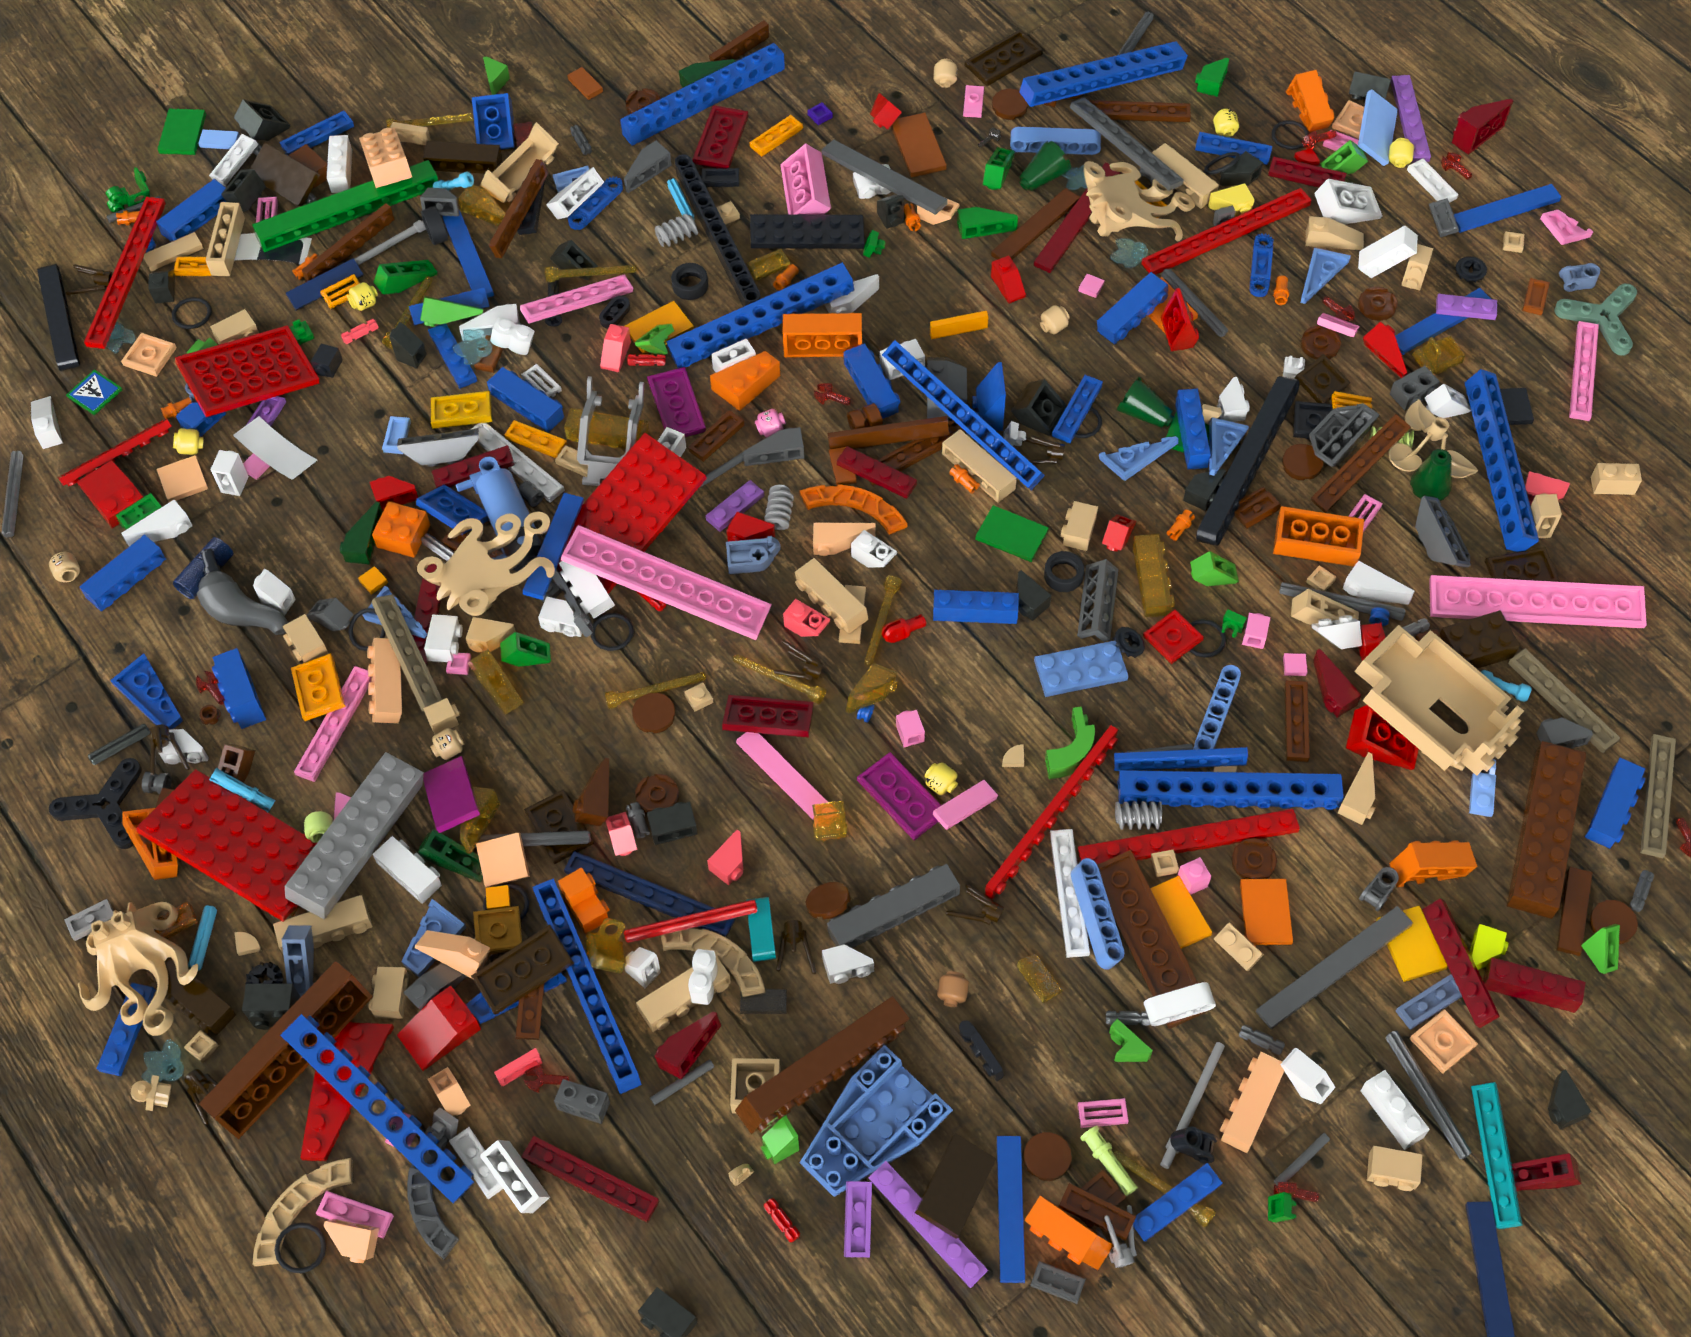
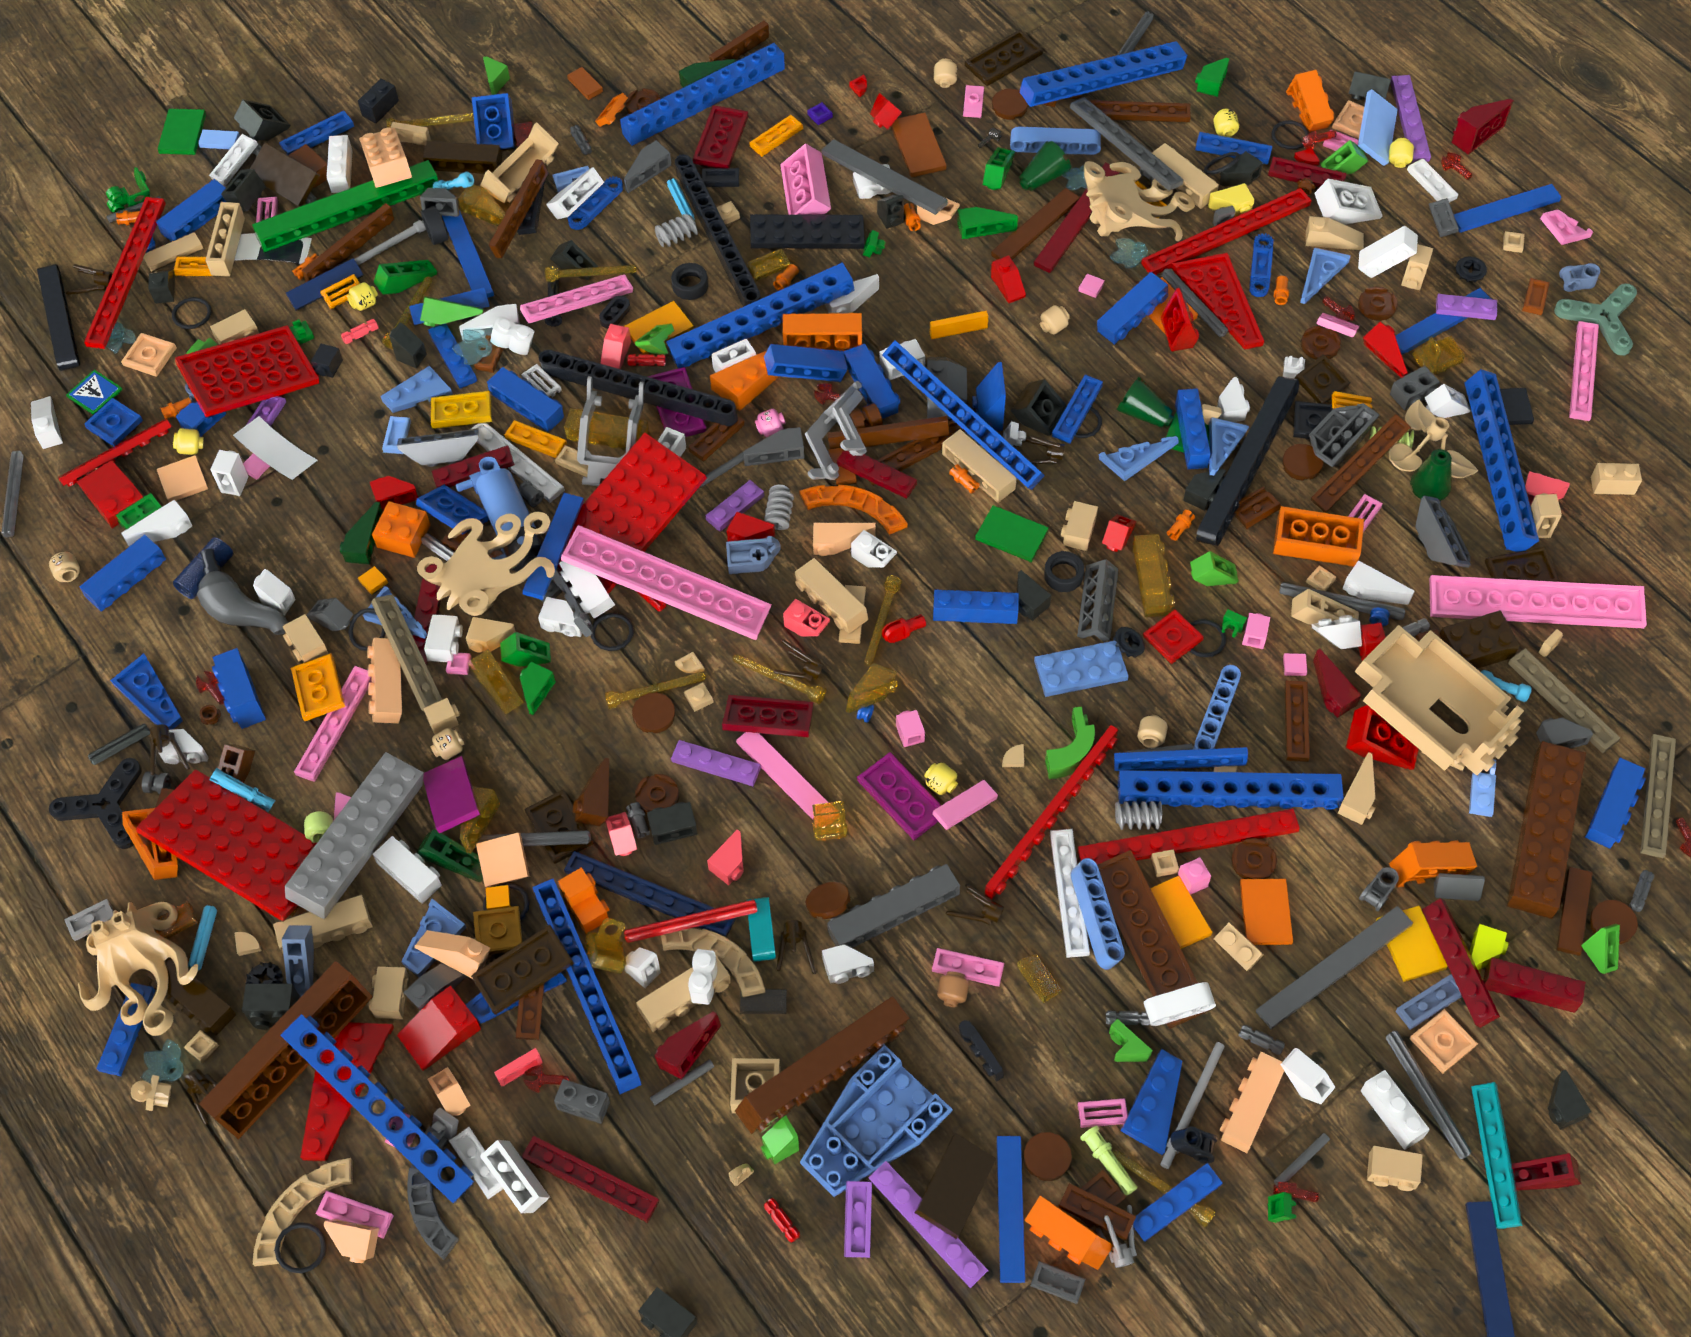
(113, 422): none -> blue plate
(378, 100): none -> black brick
(416, 389): none -> medium blue wing
(536, 685): none -> green slope
(611, 109): none -> orange plate
(627, 385): none -> black beam
(690, 664): none -> tan tile
(716, 763): none -> medium lavender plate
(805, 363): none -> blue brick
(837, 412): none -> light grey piece
(859, 85): none -> red tile
(973, 967): none -> bright pink tile
(1152, 731): none -> tan head
(1154, 1104): none -> blue wing
(1220, 291): none -> red wing
(1306, 185): none -> reddish brown plate
(1458, 886): none -> dark grey slope
(1551, 642): none -> tan tile

